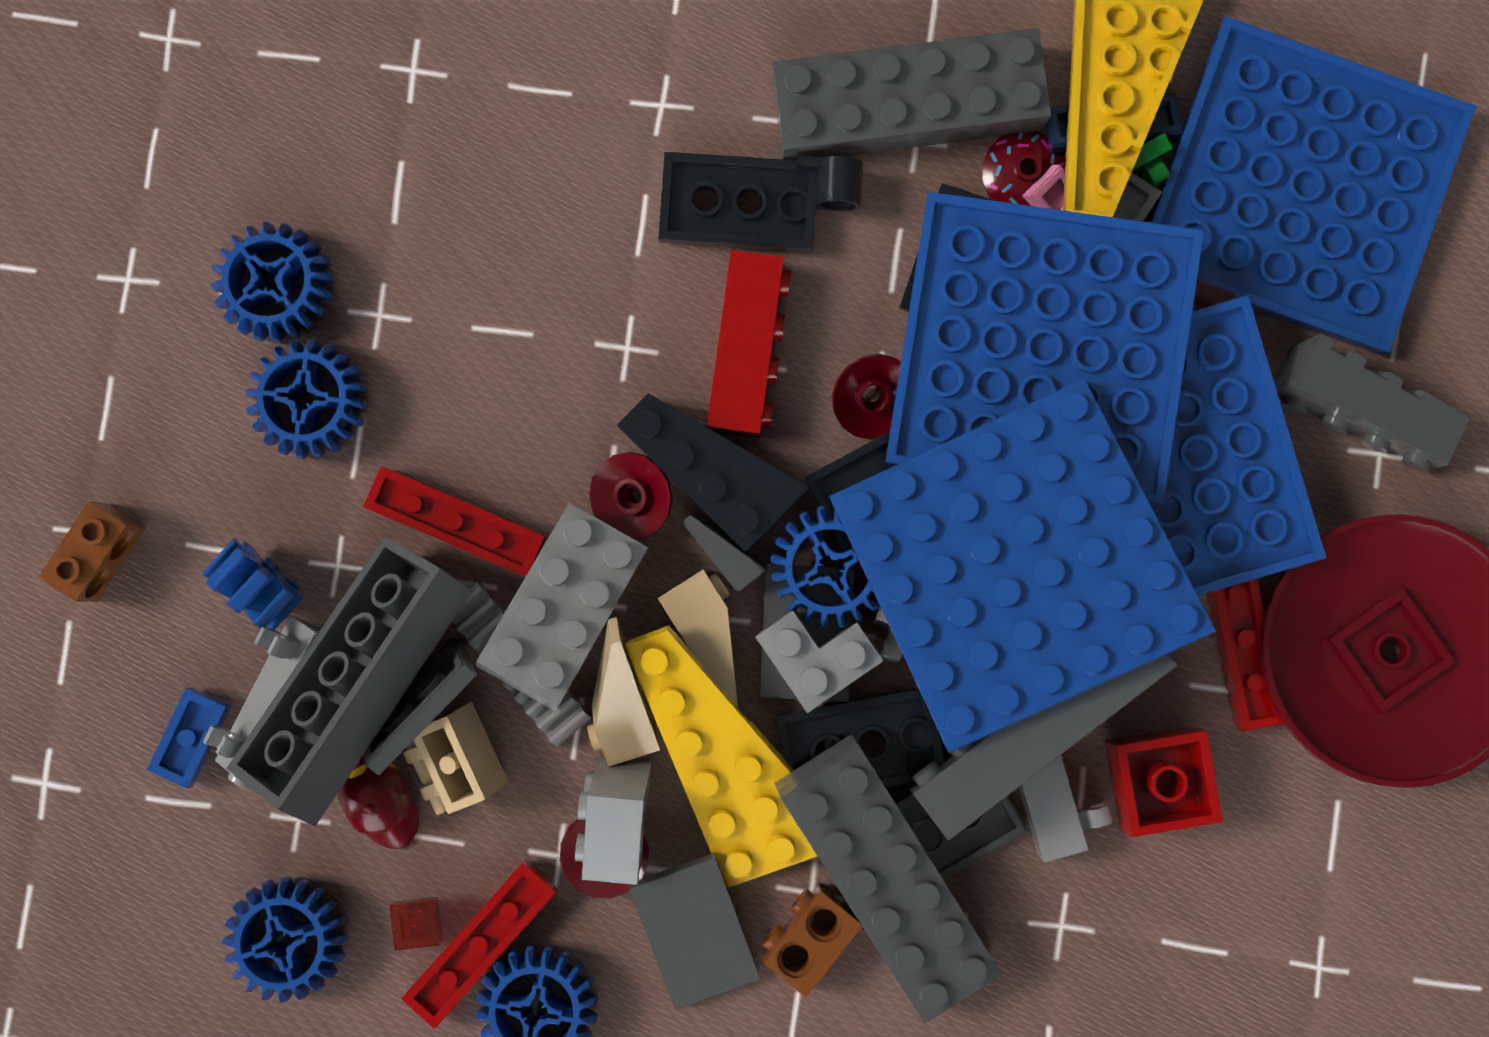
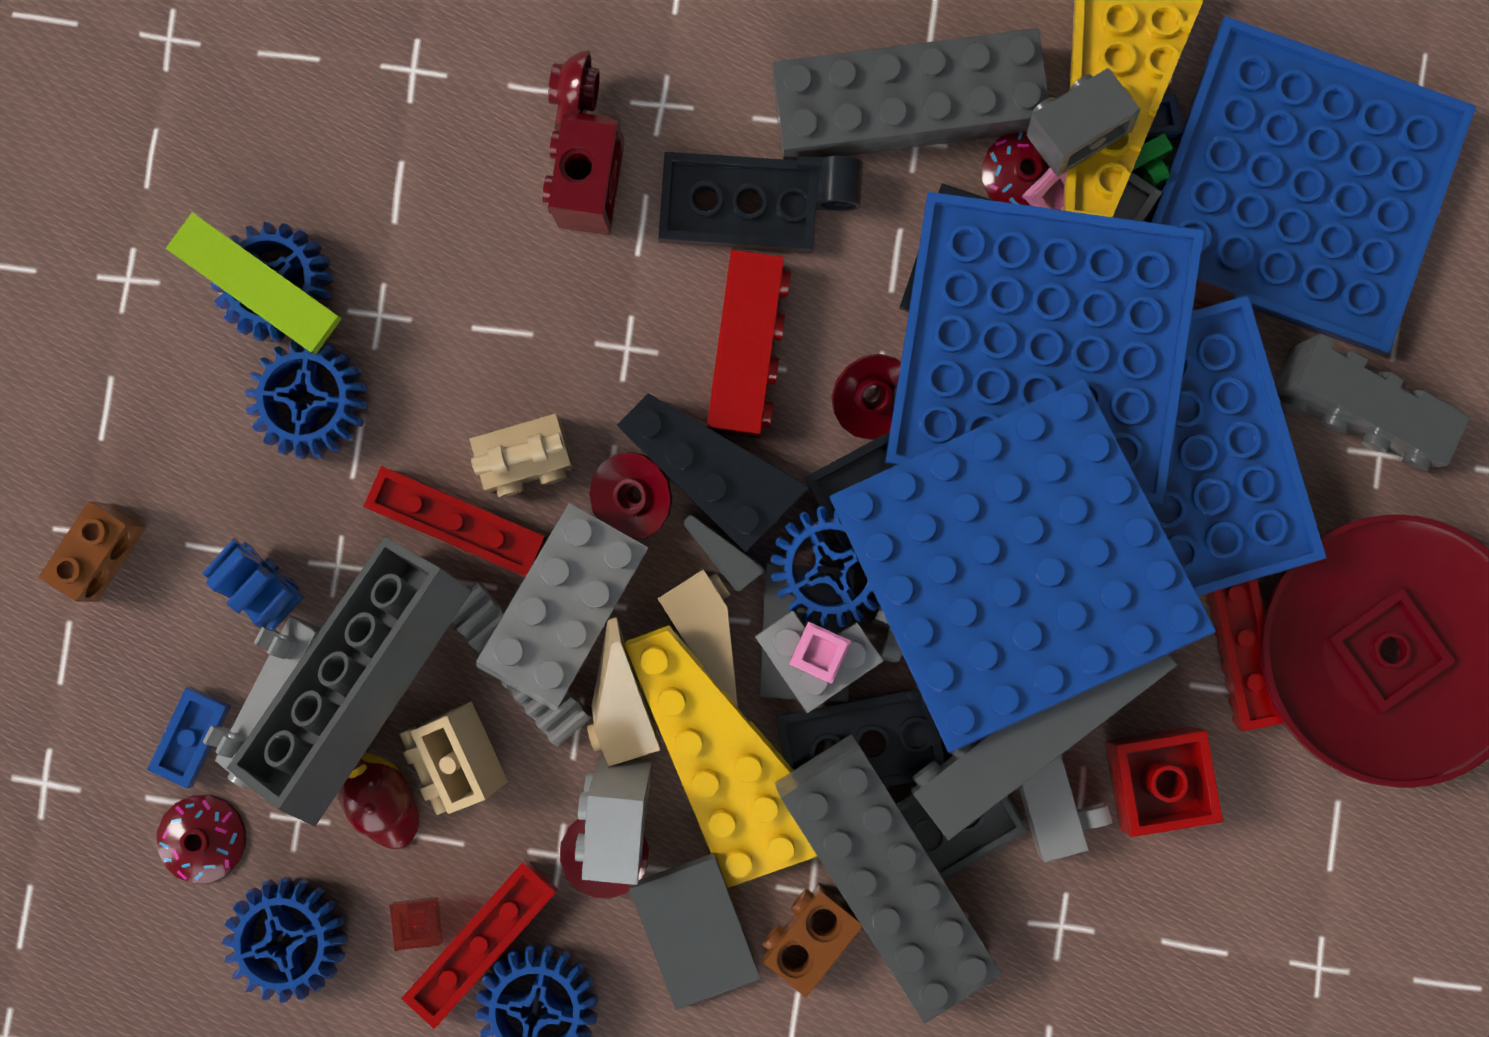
(221, 836): none -> dark red dish
(253, 283): none -> lime tile
(422, 701): dark grey tile -> none
(522, 455): none -> tan brick
(582, 147): none -> dark red brick
(820, 652): none -> bright pink tile
(1082, 121): none -> dark grey brick

